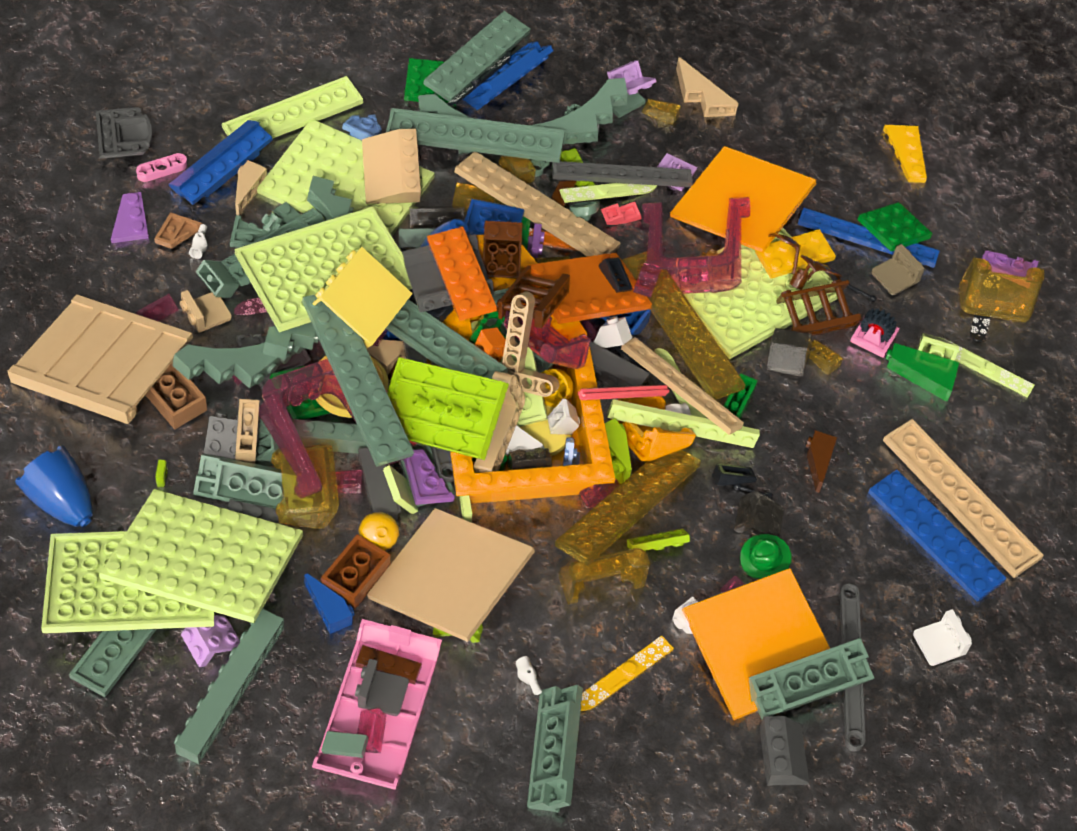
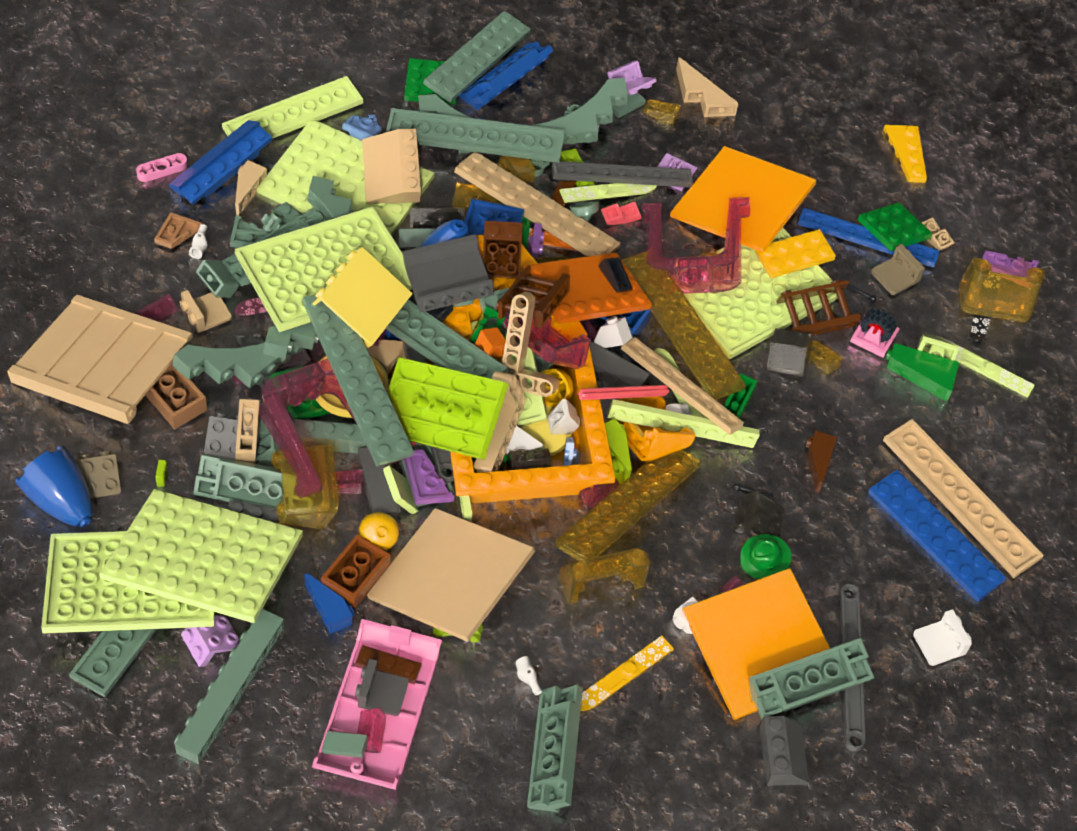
(100, 474): none -> dark tan bracket
(123, 132): dark grey slope -> none
(130, 219): medium lavender wing -> none
(461, 273): orange plate -> none
(480, 79): black piece -> none
(647, 280): clear pink slope -> none
(659, 540): lime plate -> none
(731, 474): black slope -> none
(802, 276): reddish brown plant -> none
(940, 238): none -> tan slope

